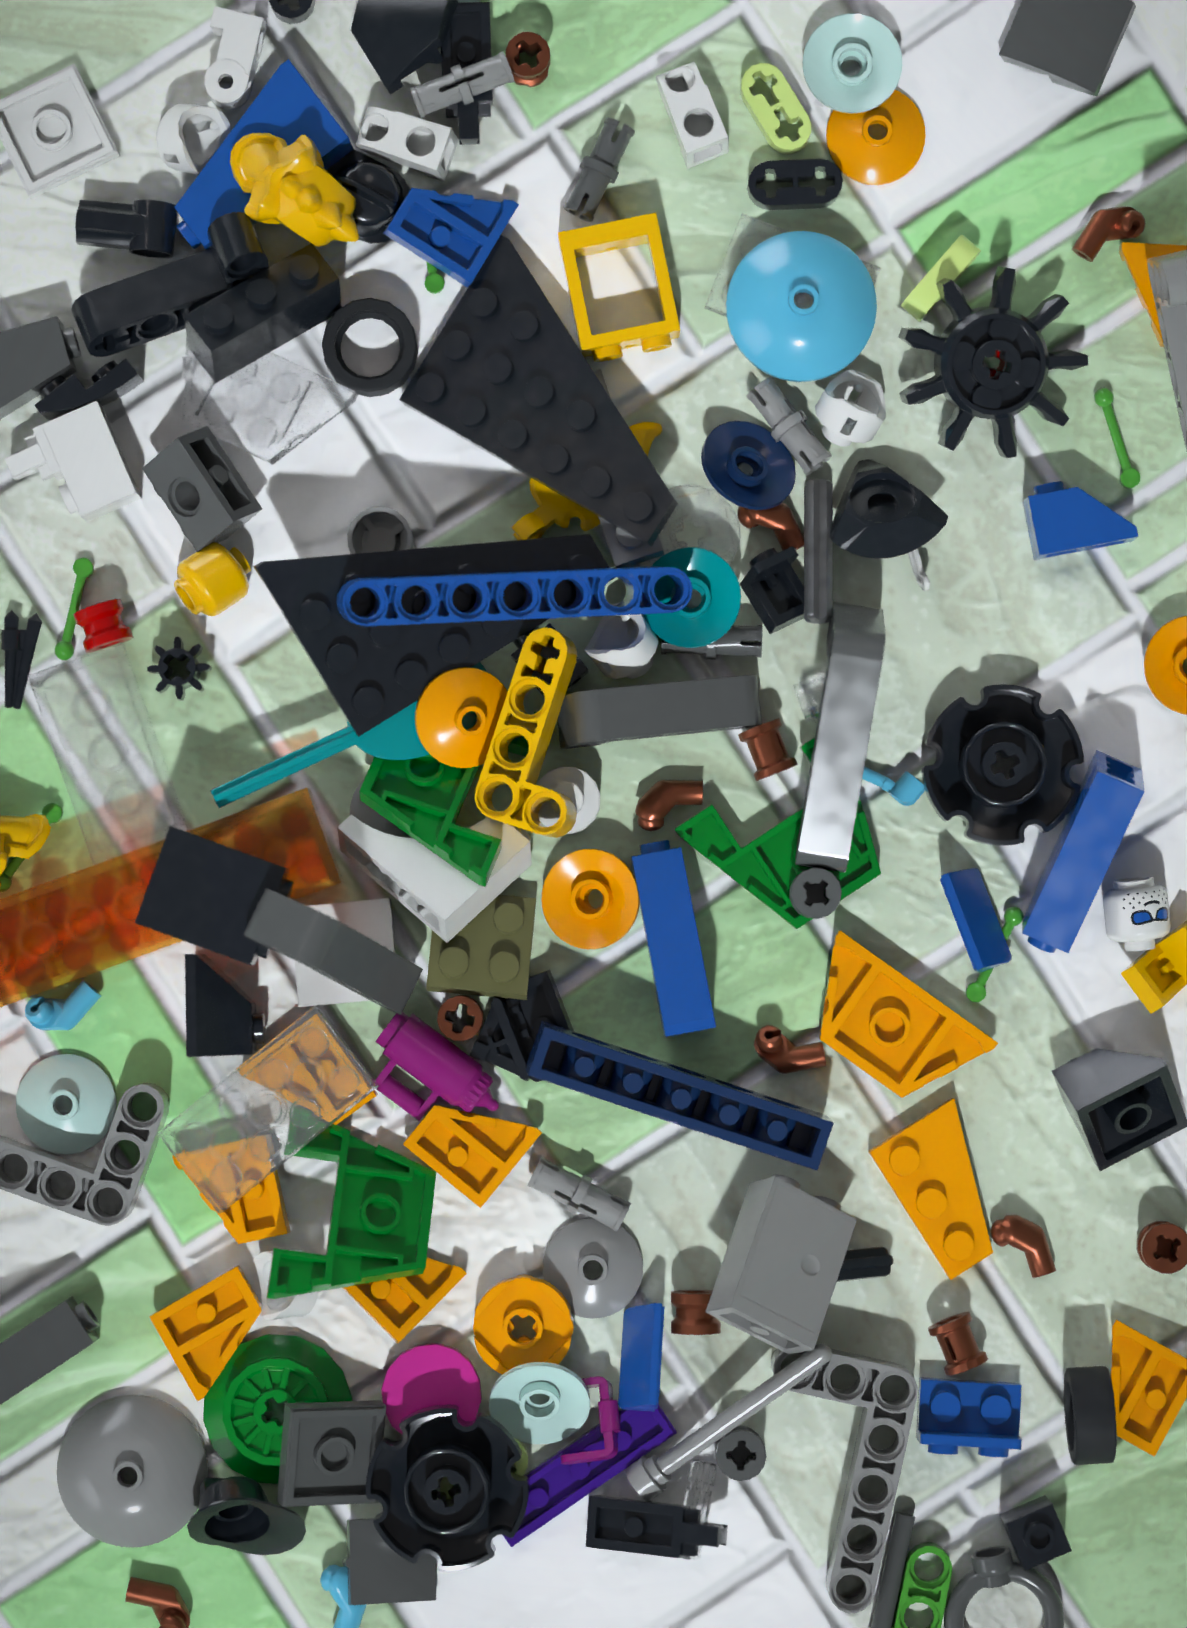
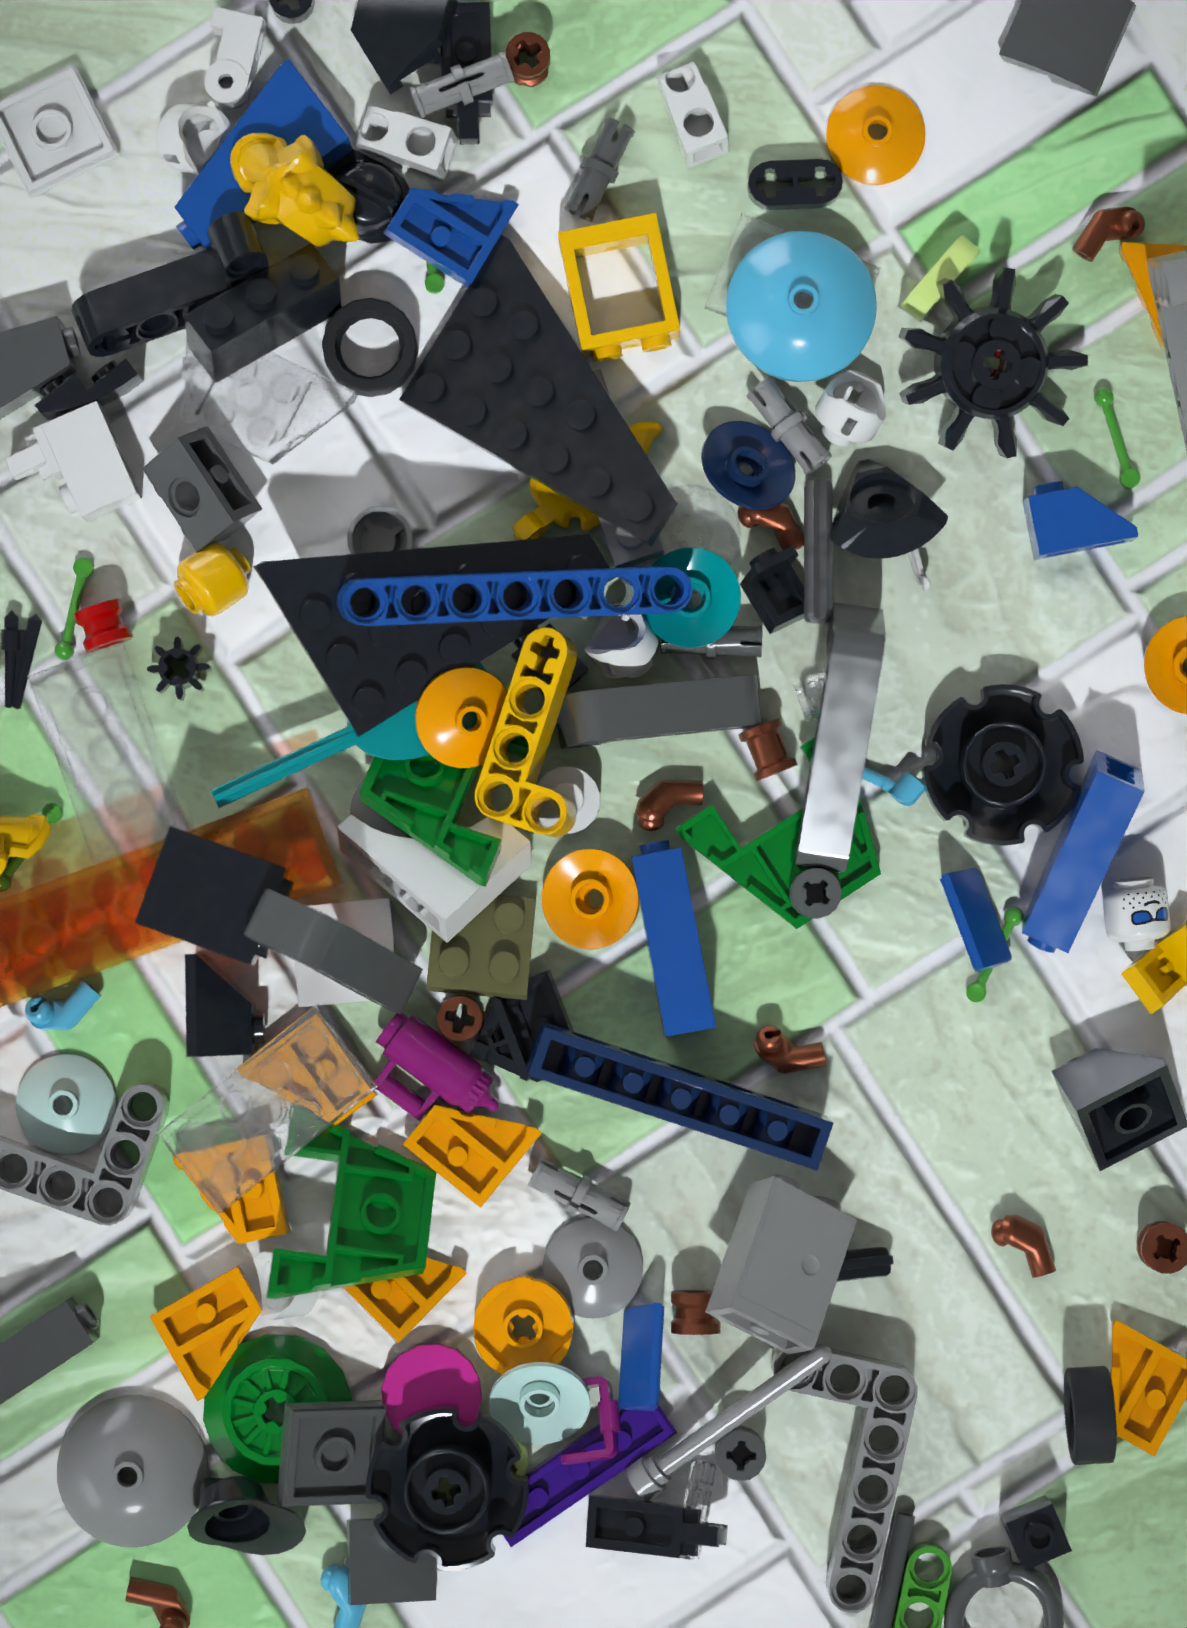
(141, 227): black piece -> none
(785, 101): yellowish green beam -> none
(856, 39): light aqua dish -> none
(892, 1023): light orange wing -> none
(937, 1187): light orange wing -> none
(958, 1343): copper bush -> none
(969, 1416): blue bracket -> none

